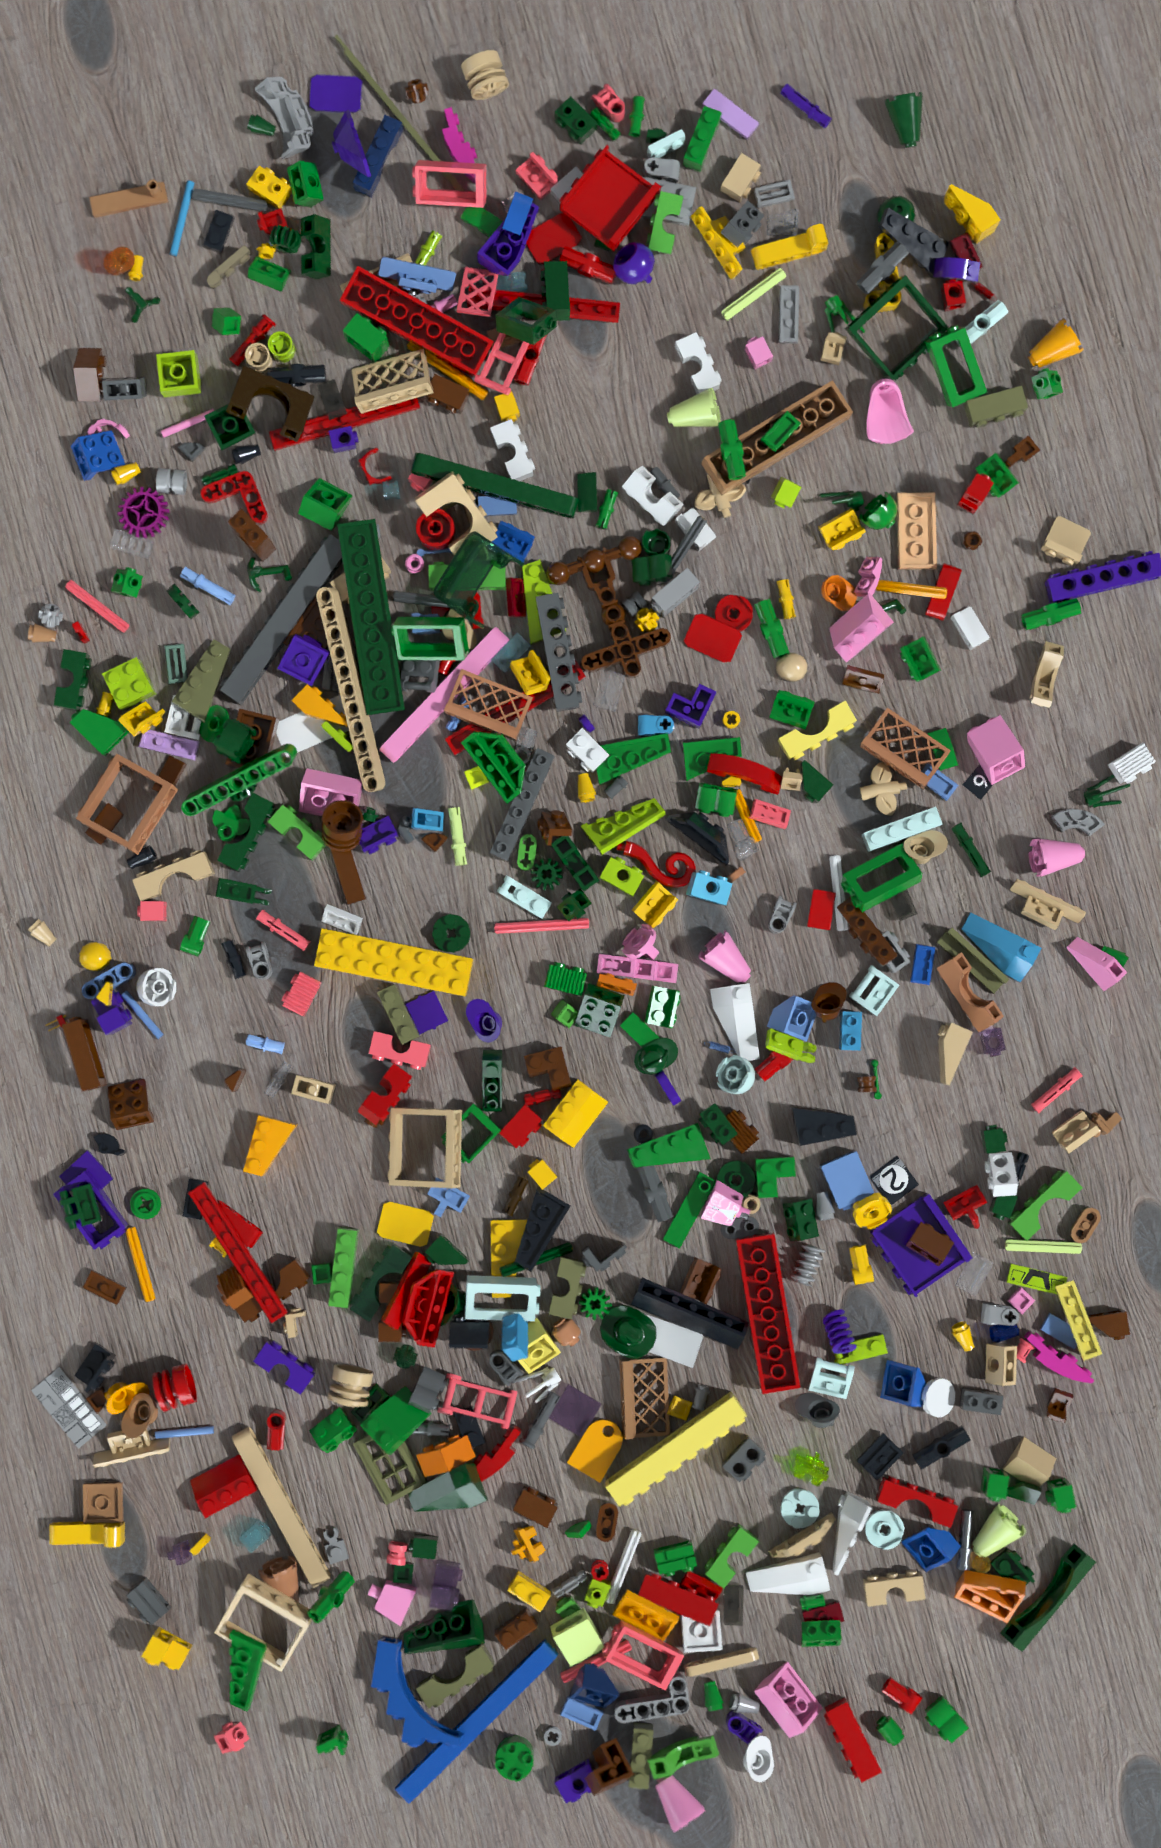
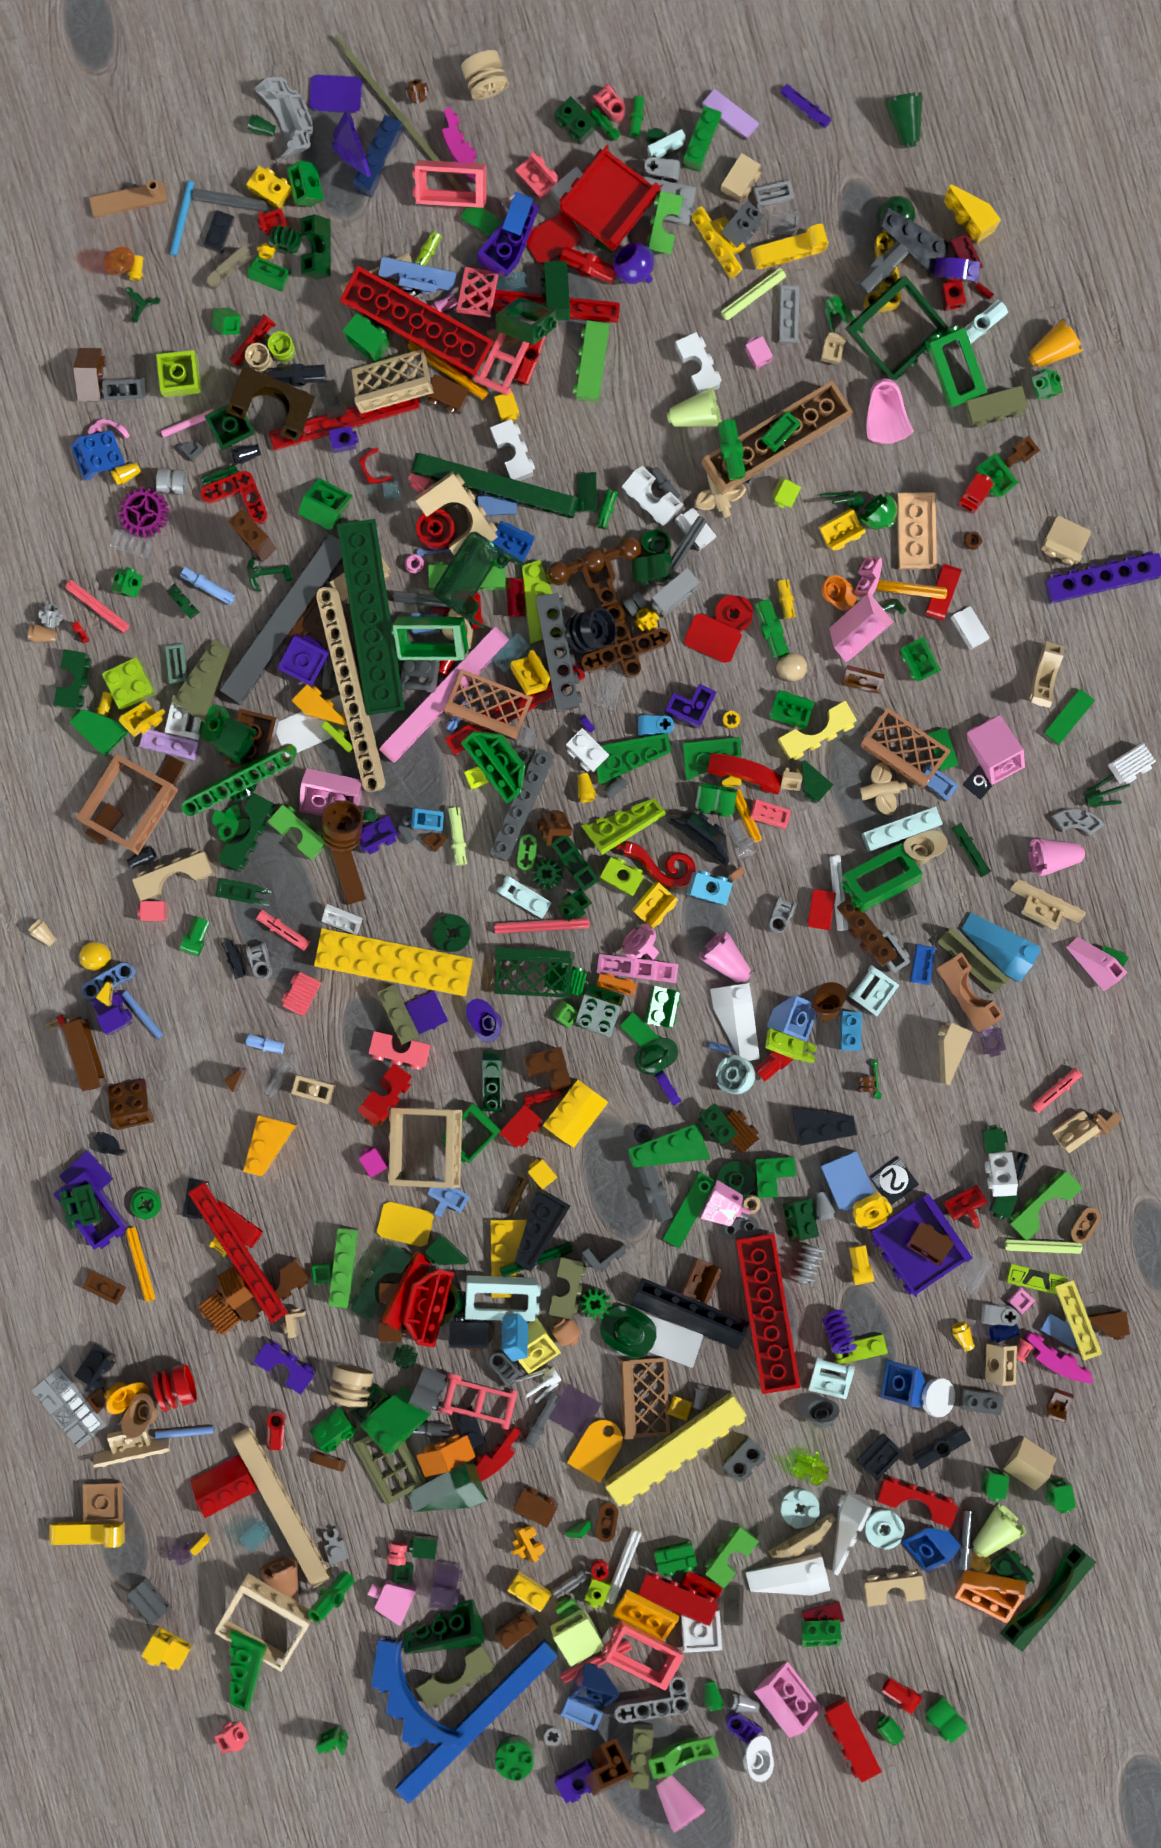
(156, 987): white cylinder -> none
(219, 1314): none -> dark orange brick
(327, 1460): none -> reddish brown beam
(373, 1161): none -> dark pink brick
(538, 956): none -> dark green fence
(591, 630): none -> black wheel
(592, 361): none -> bright green brick
(721, 1661): tan beam -> none
(812, 1601): green pin -> none
(1025, 1492): dark green tile -> none
(1051, 614): green piece -> none
(1069, 716): none -> green tile

